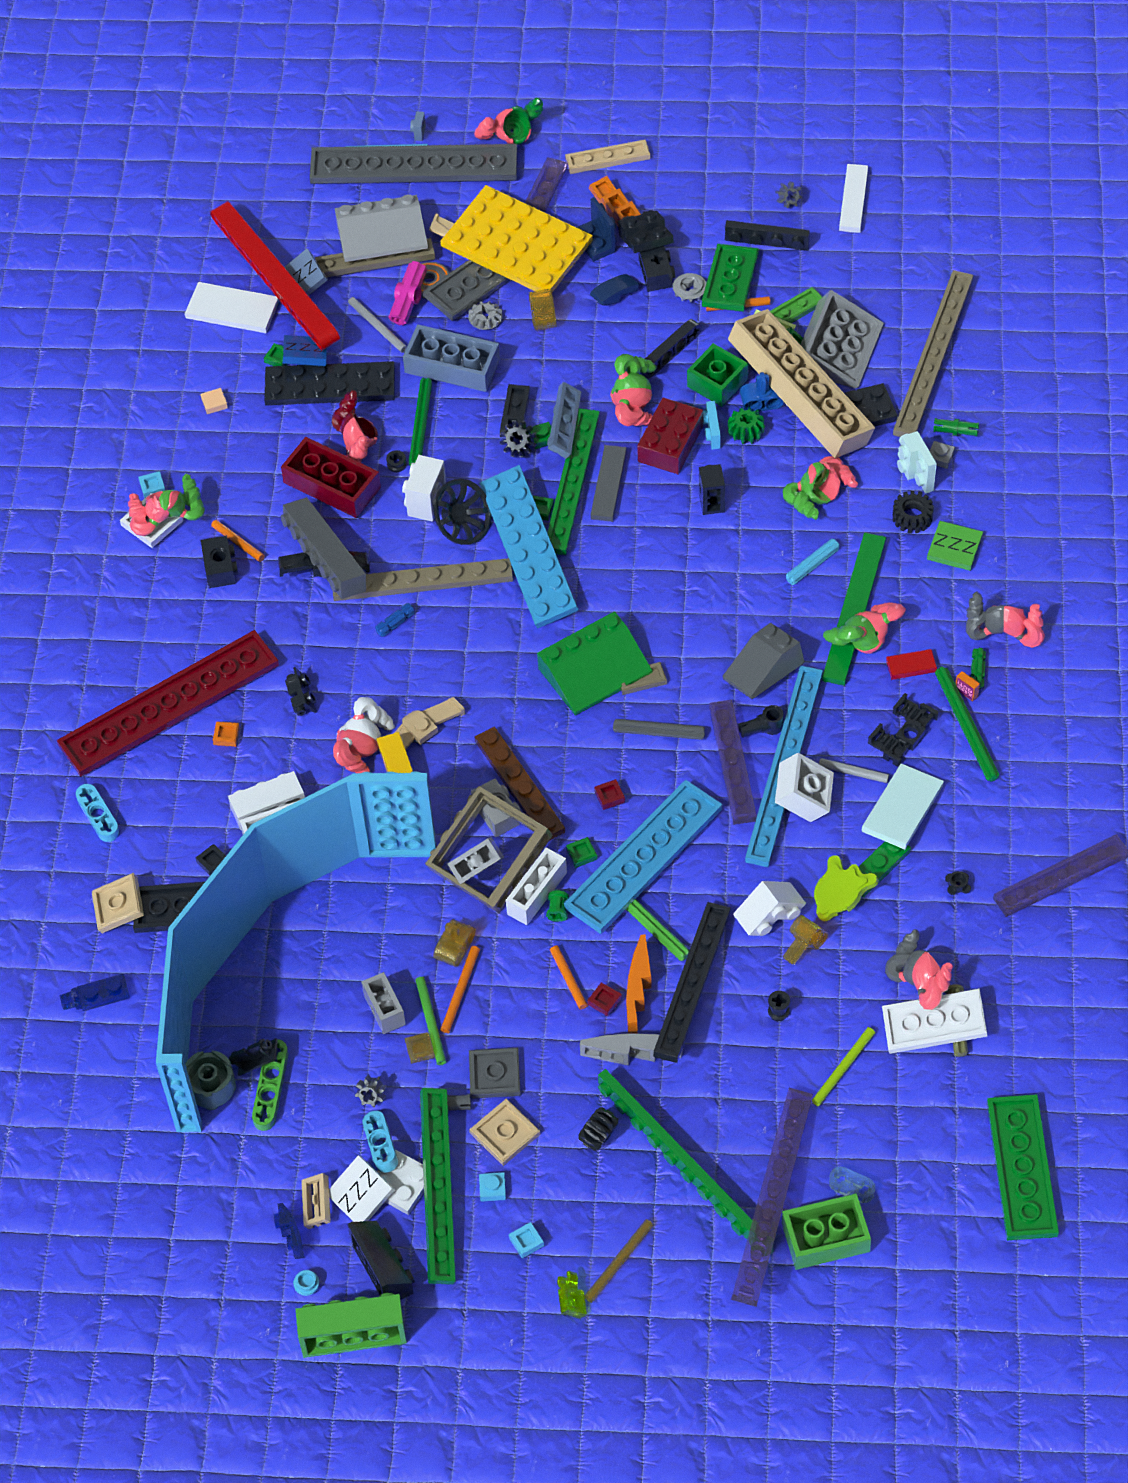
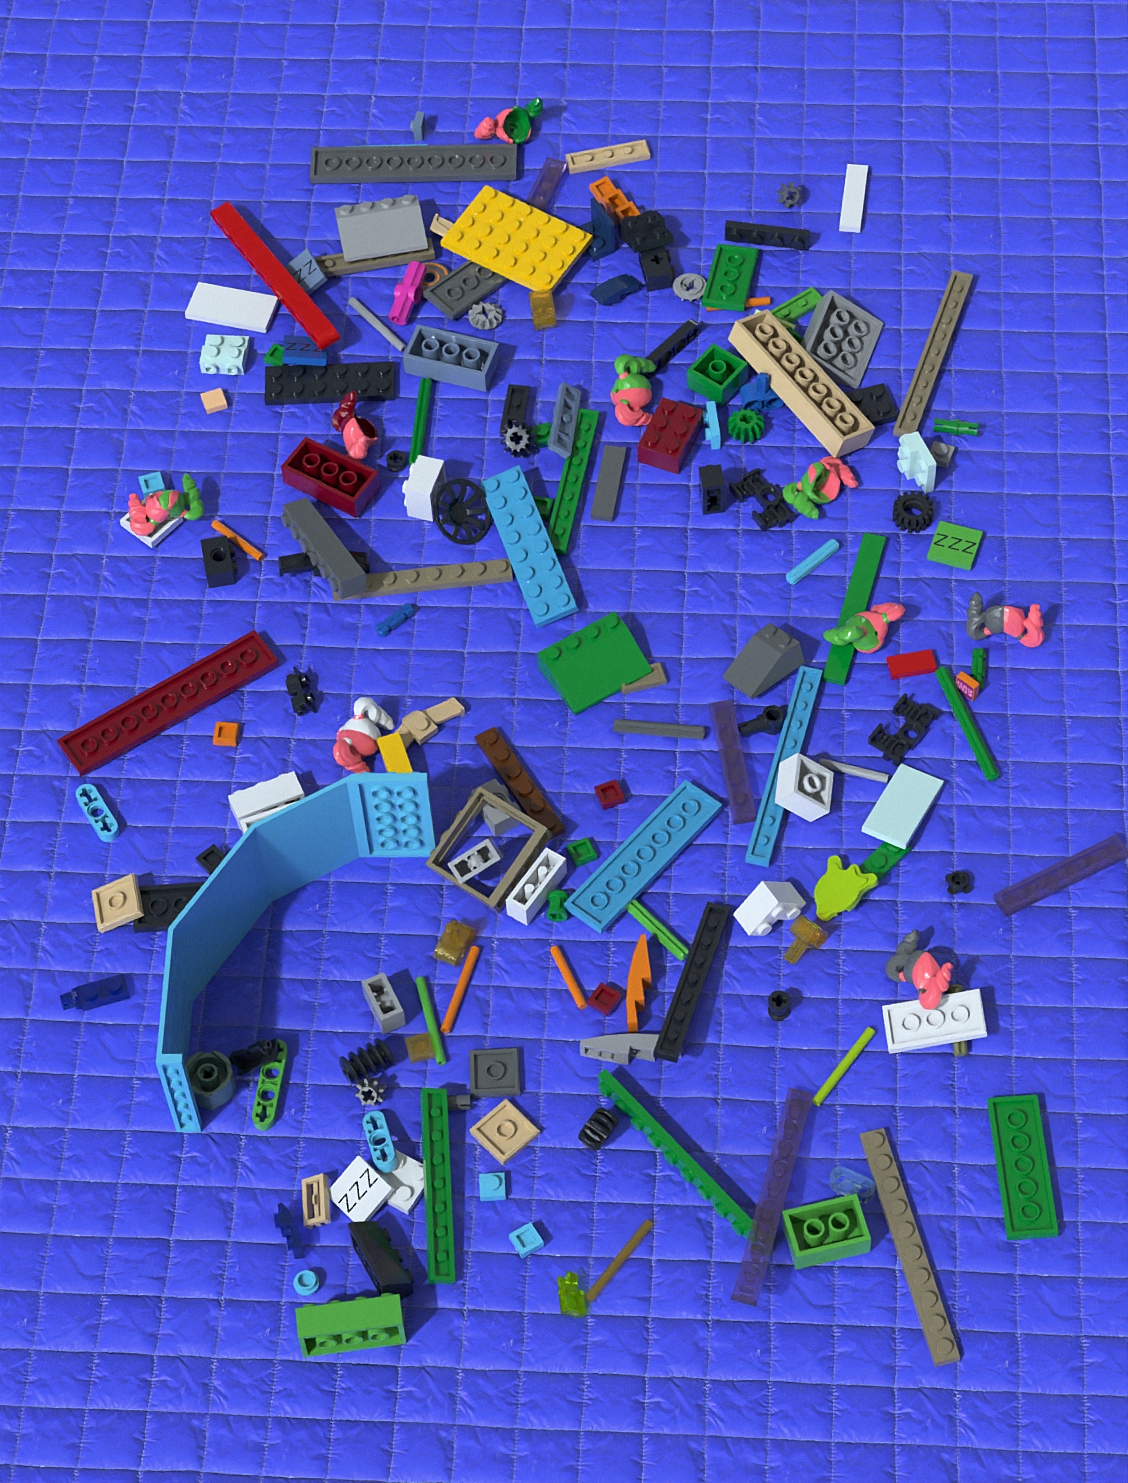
(224, 354): none -> light aqua plate
(366, 1060): none -> black piece
(760, 488): none -> black piece
(909, 1248): none -> dark tan plate

